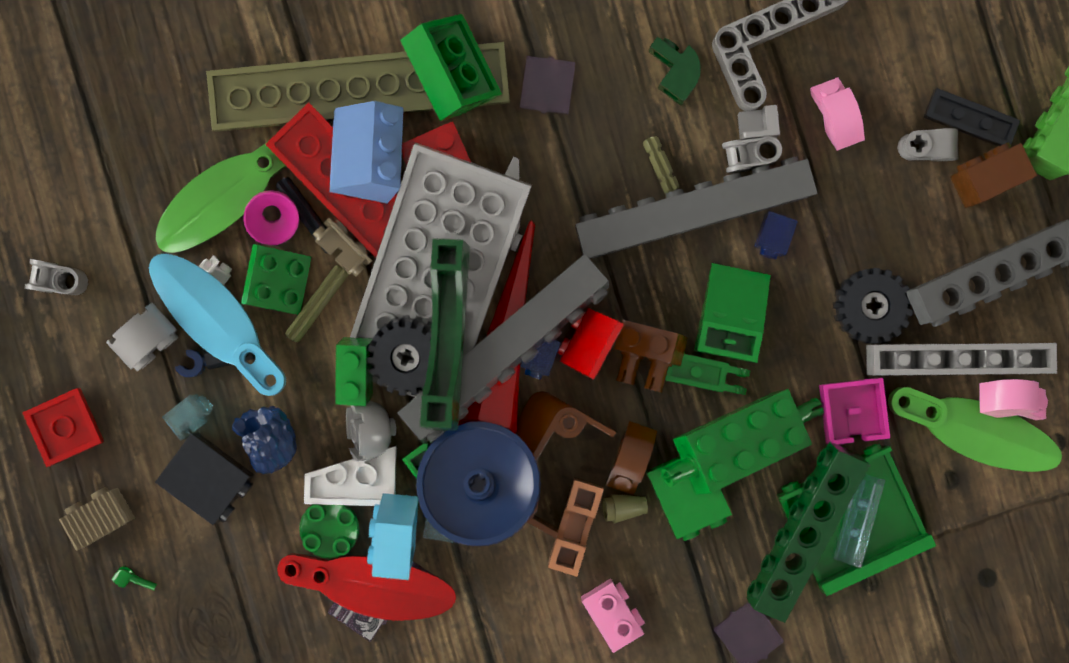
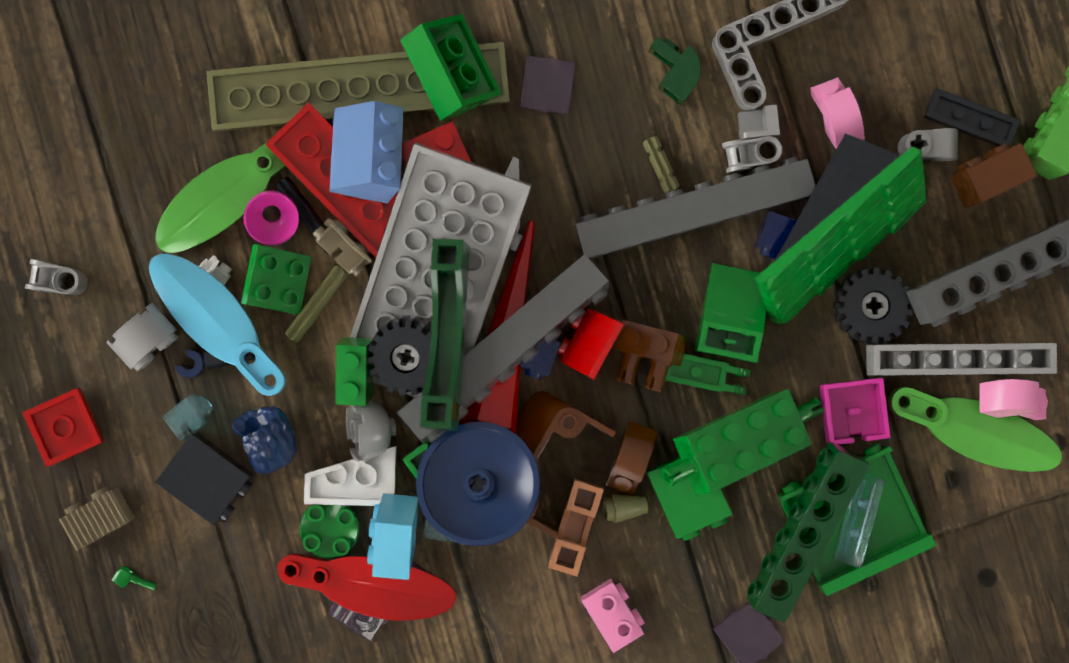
(849, 213): none -> green piece

